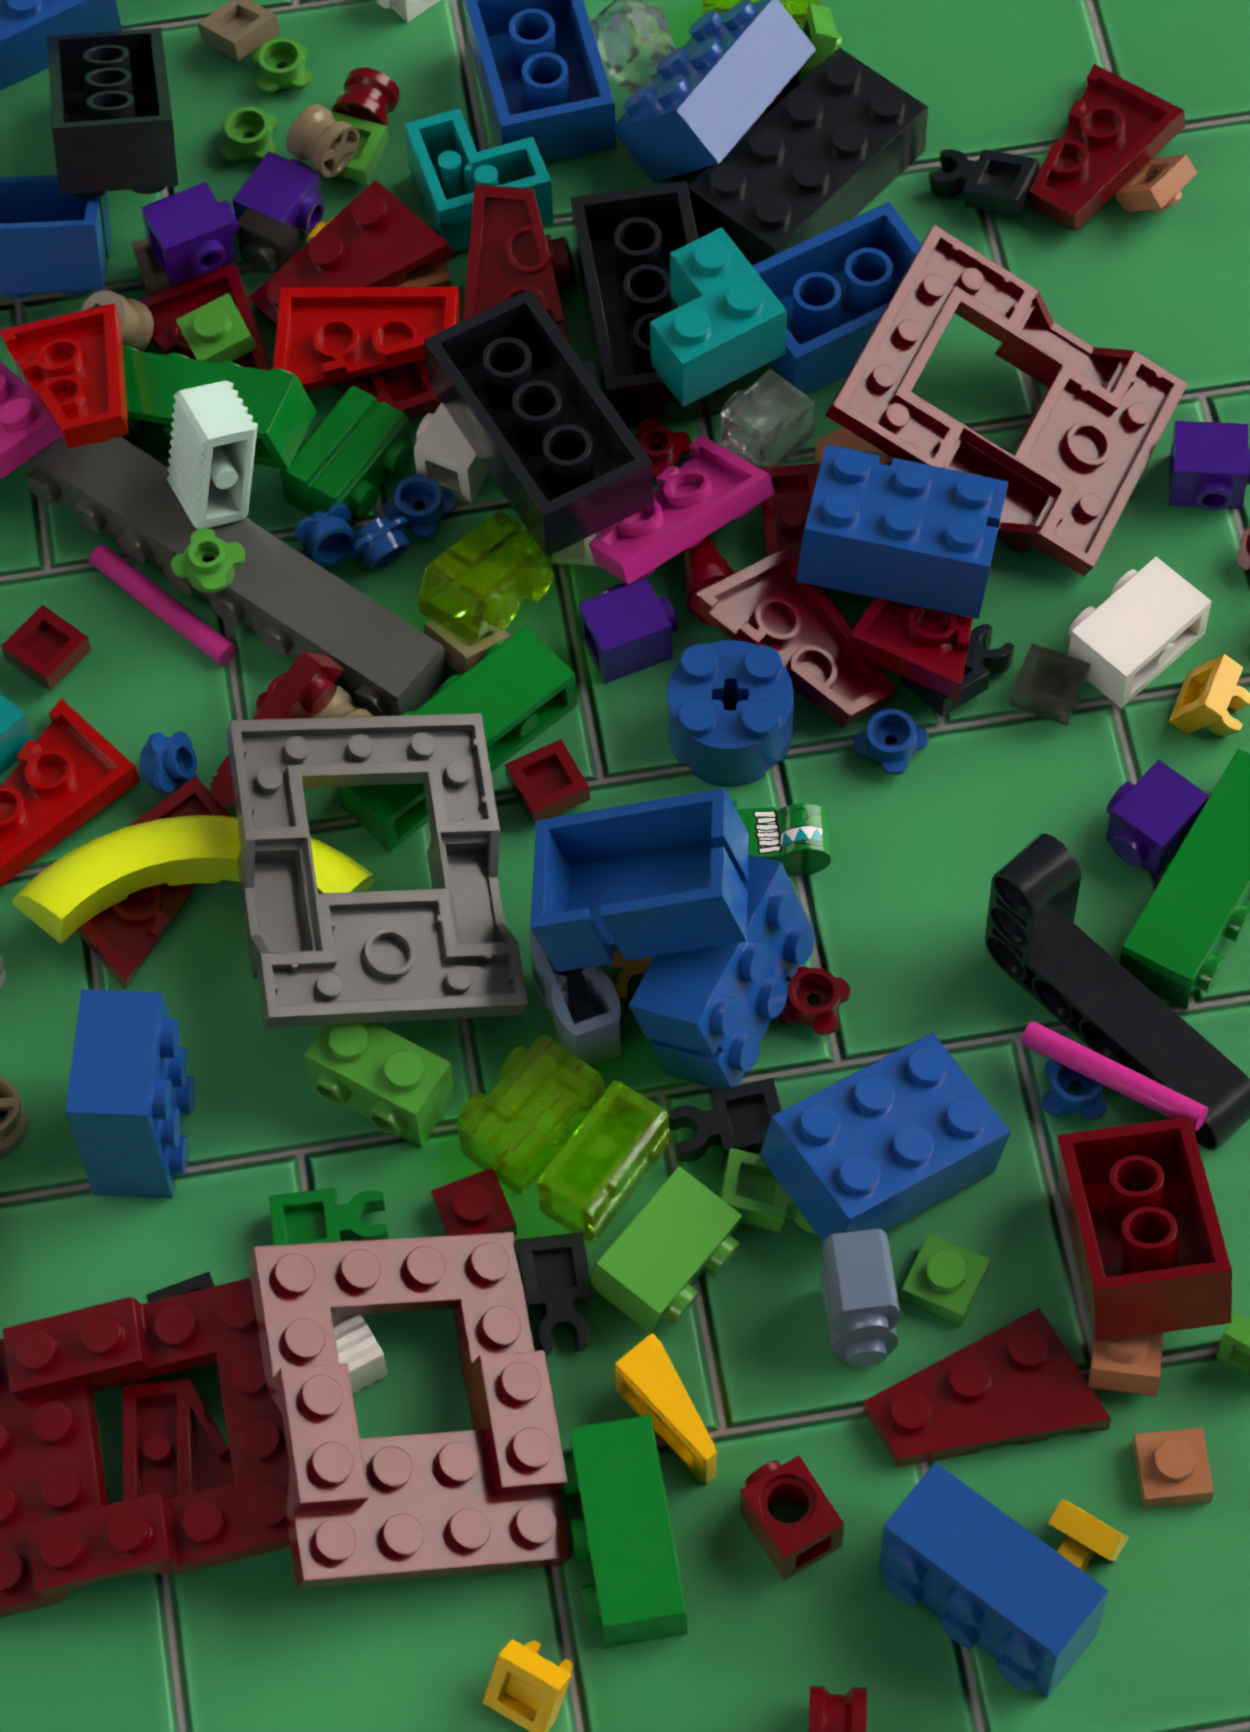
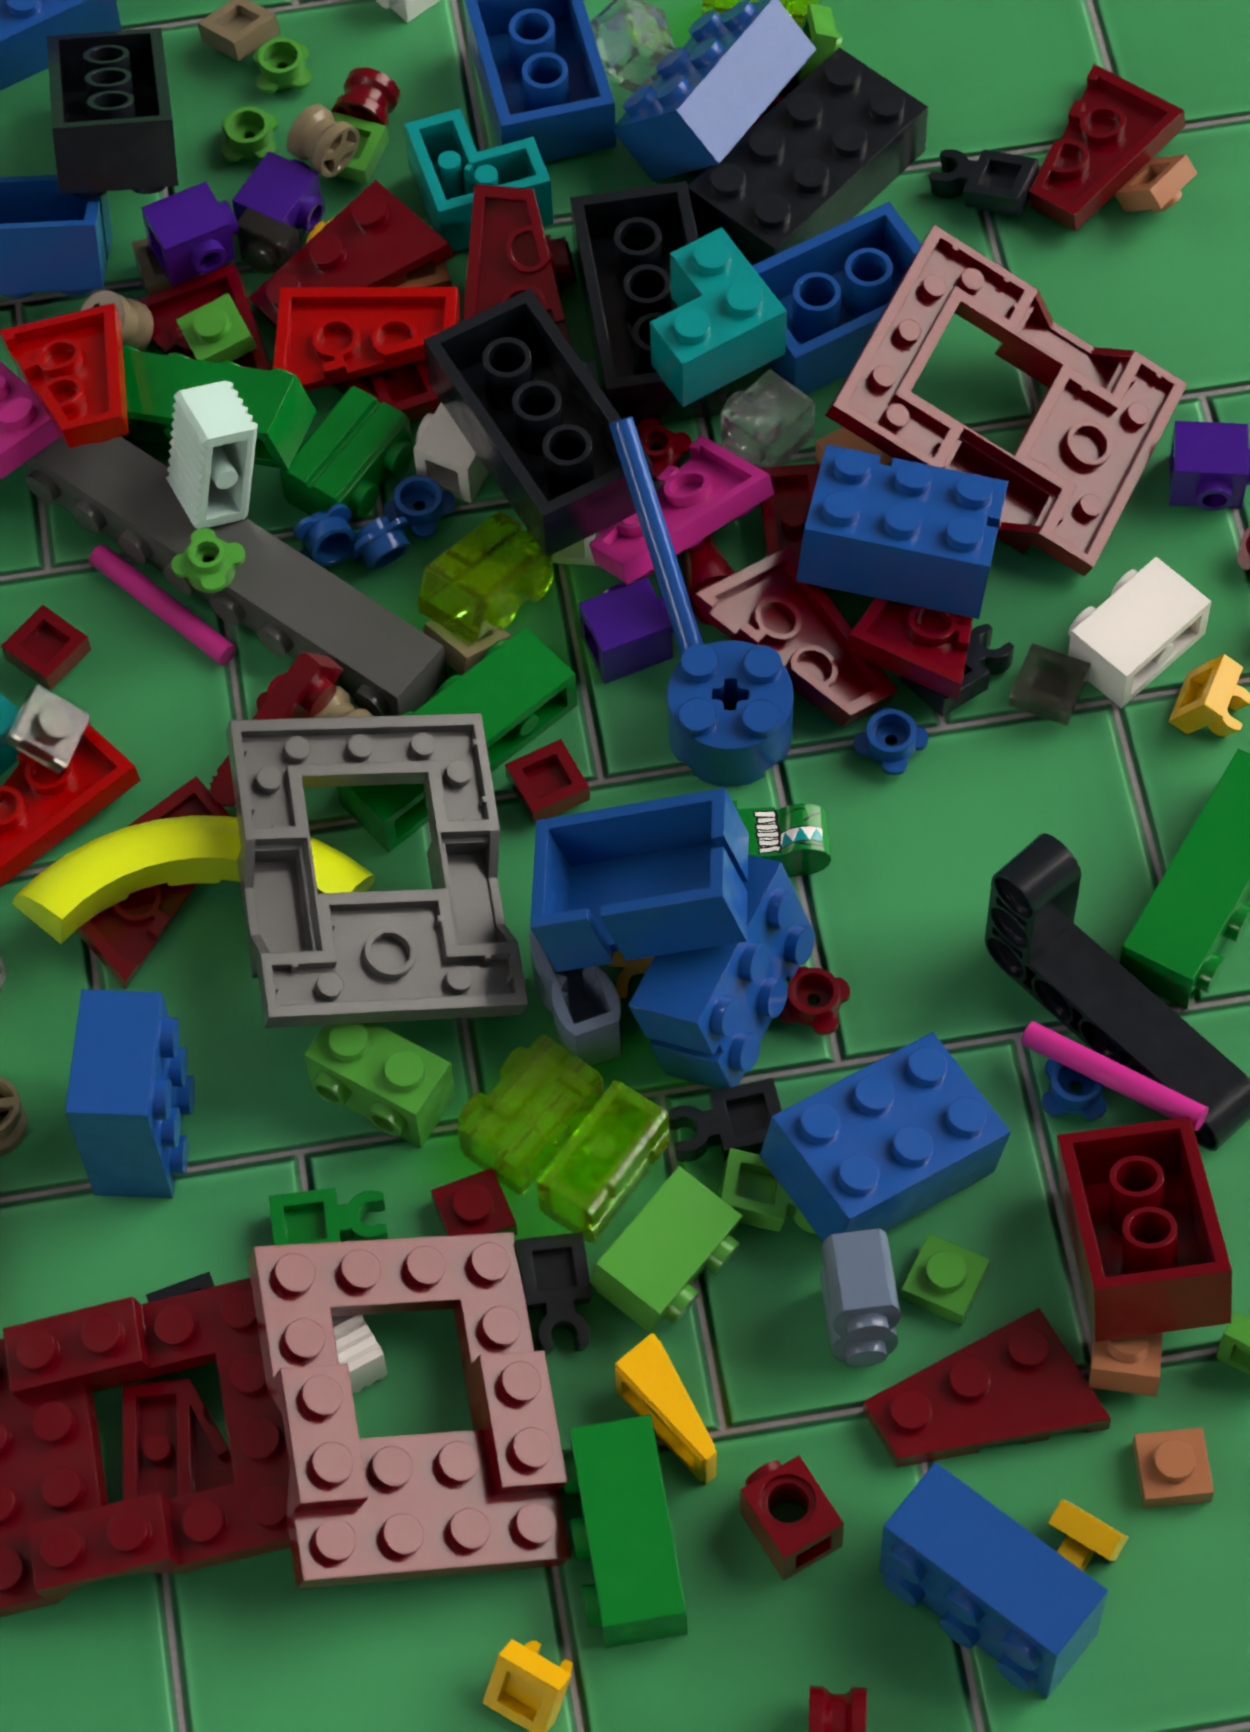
(47, 728): none -> clear smoke plate
(168, 761): blue plate -> none
(655, 533): none -> blue bar
(1153, 817): dark purple brick -> none

